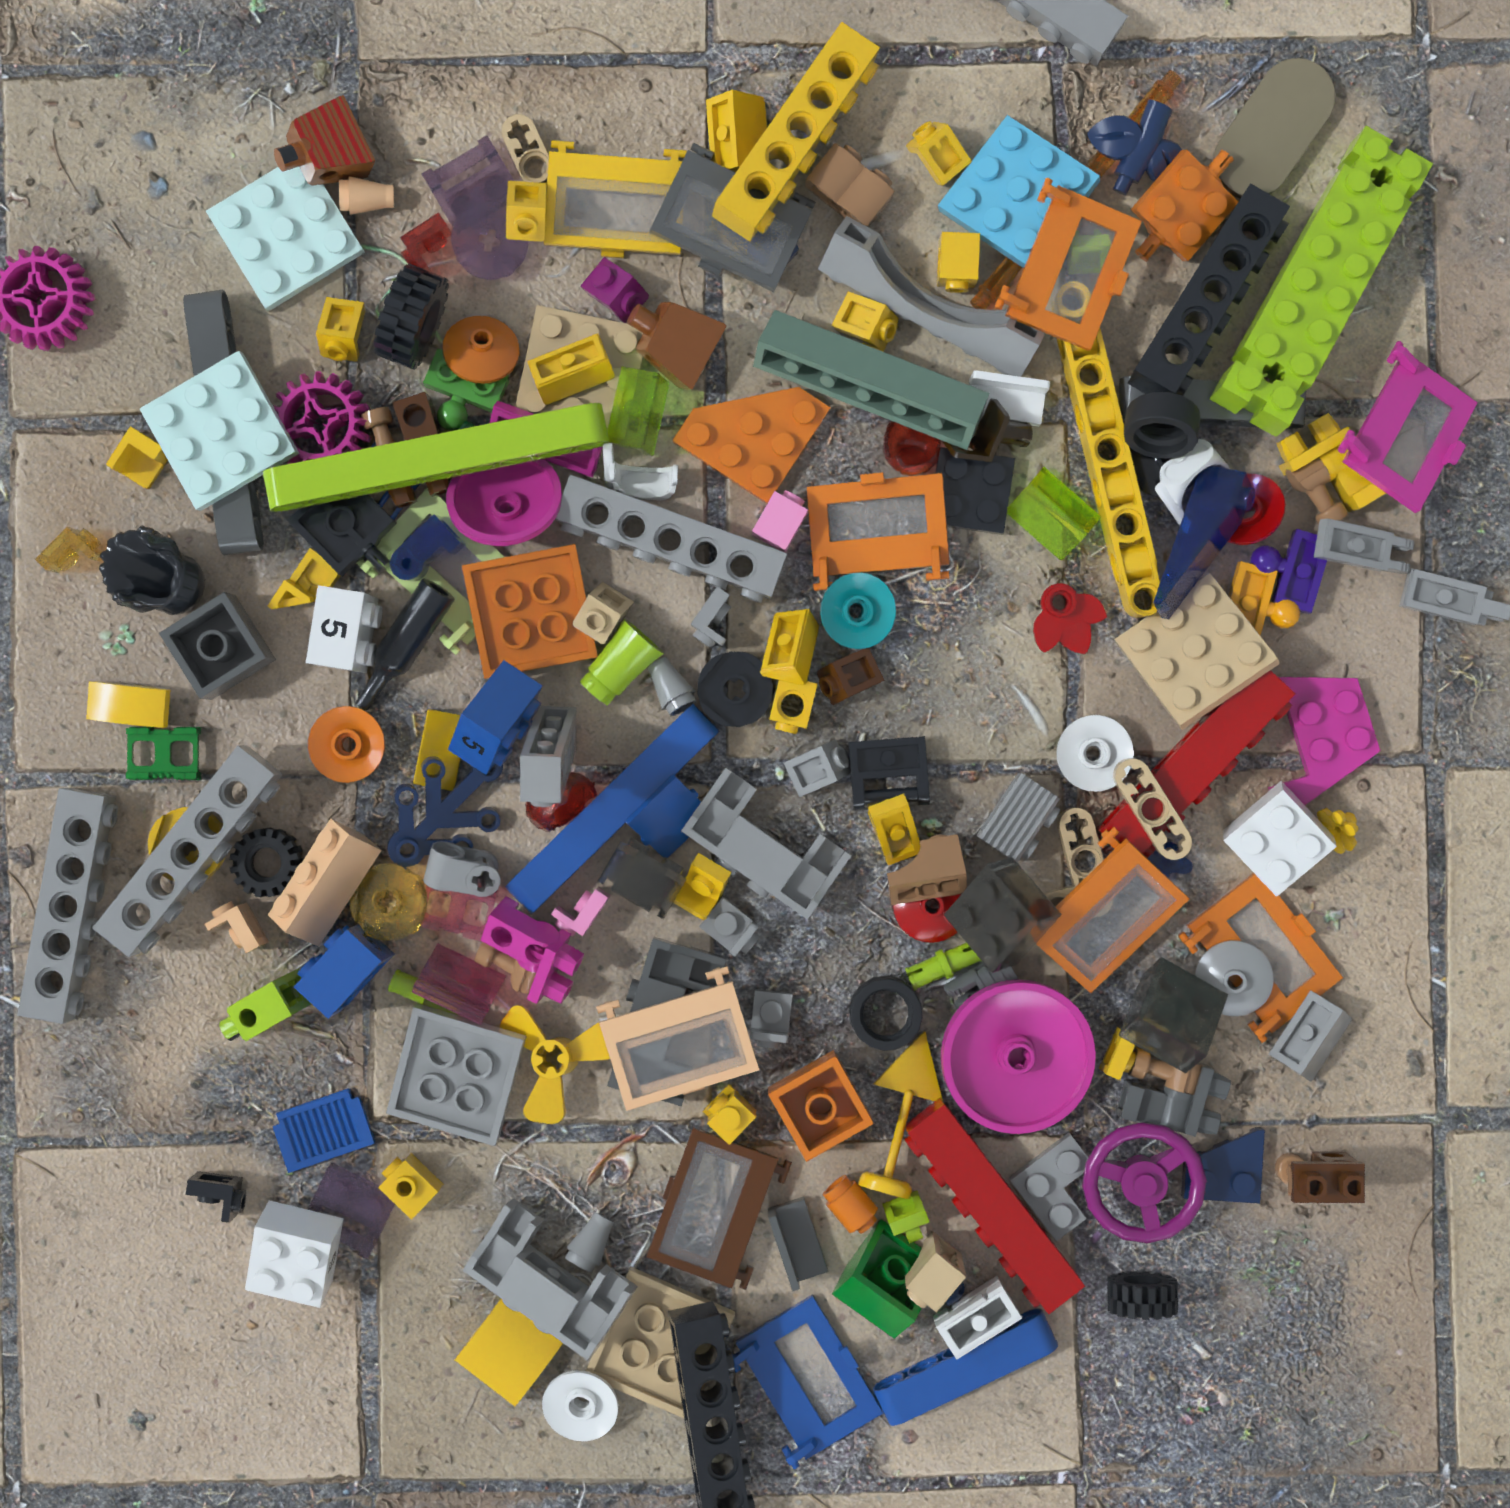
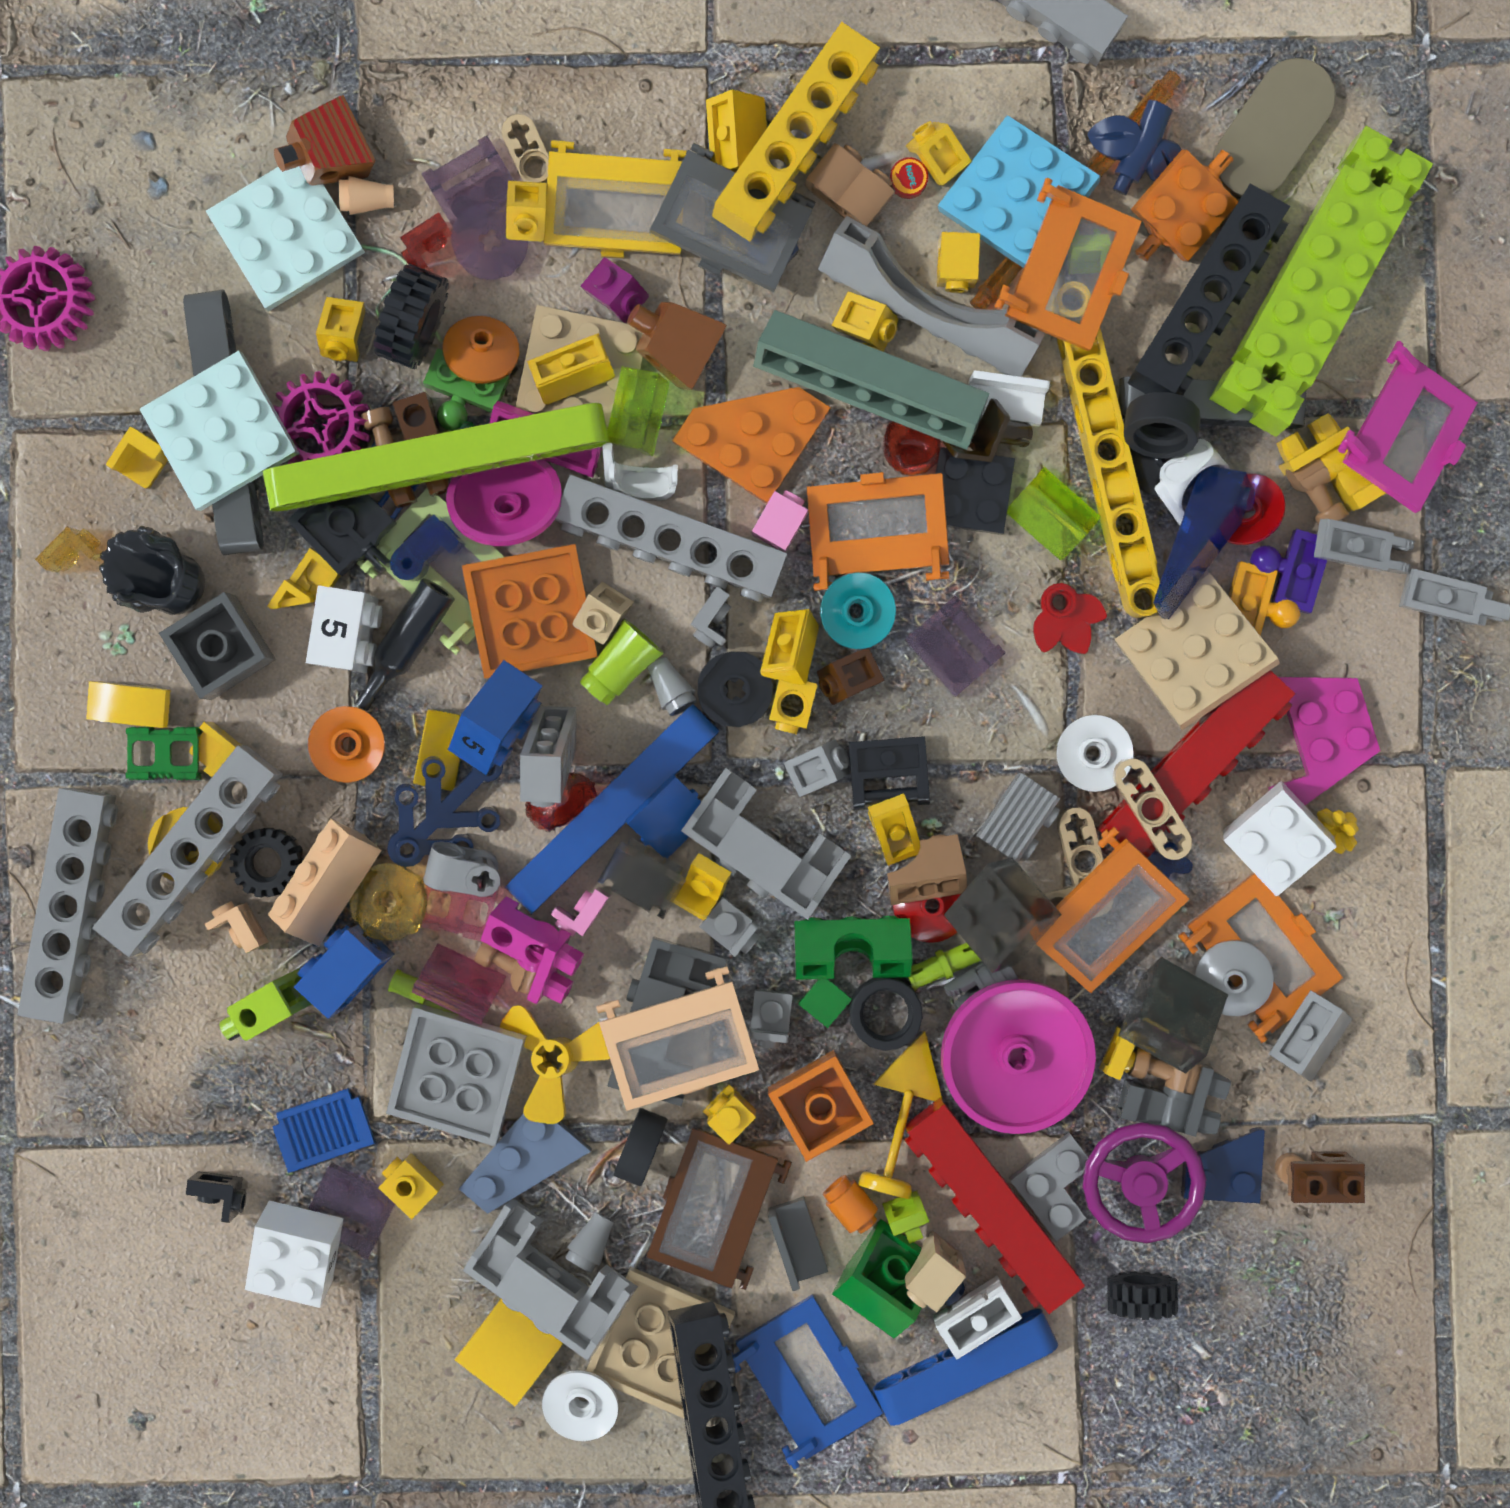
(214, 747): none -> yellow panel
(521, 1160): none -> sand blue wing
(640, 1147): none -> black tyre
(824, 1001): none -> green tile
(881, 940): none -> green arch
(909, 178): none -> red tile
(945, 654): none -> clear purple plate

